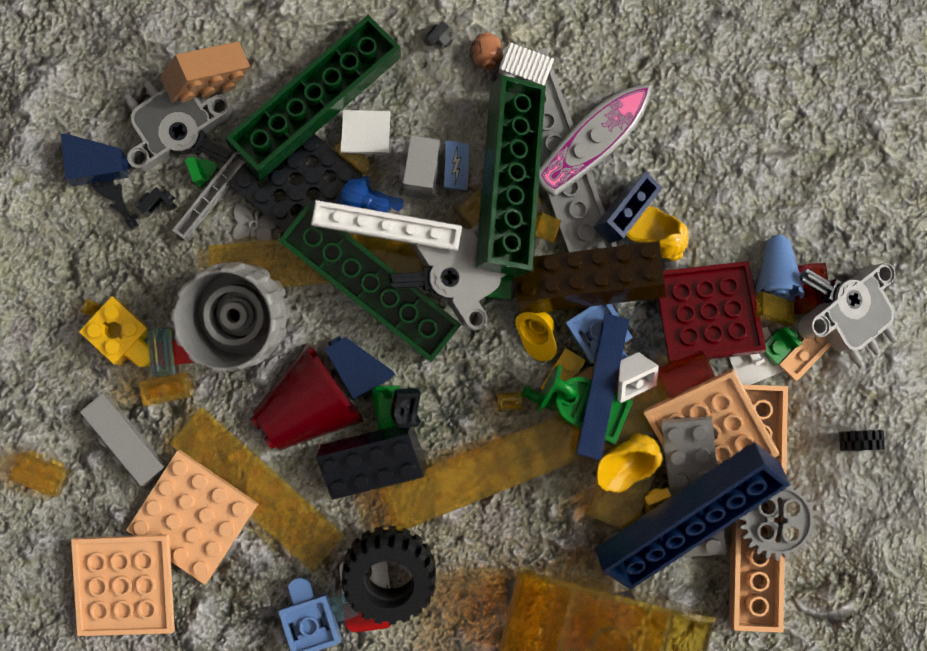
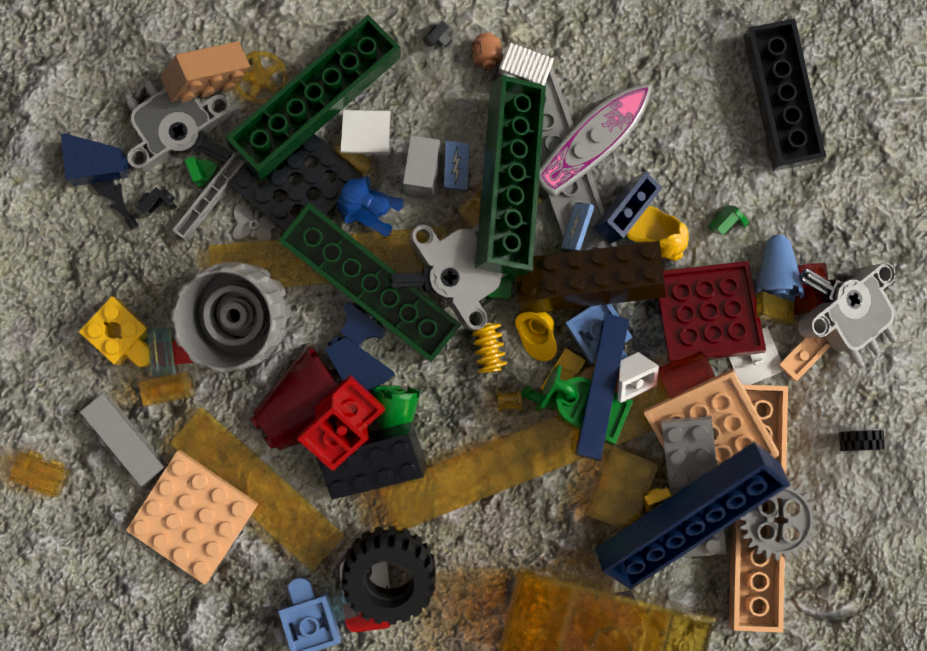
(90, 307): clear yellow piece -> none
(123, 585): light nougat plate -> none
(262, 76): none -> clear yellow wheel
(341, 423): none -> red bracket
(360, 325): none -> dark blue brick
(386, 225): white tile -> none
(405, 407): black bracket -> none
(489, 348): none -> yellow piece
(546, 227): clear yellow brick -> none
(577, 227): none -> light blue slope
(628, 463): yellow hair -> none
(726, 219): none -> green tile
(781, 344): green bracket -> none
(784, 94): none -> black brick

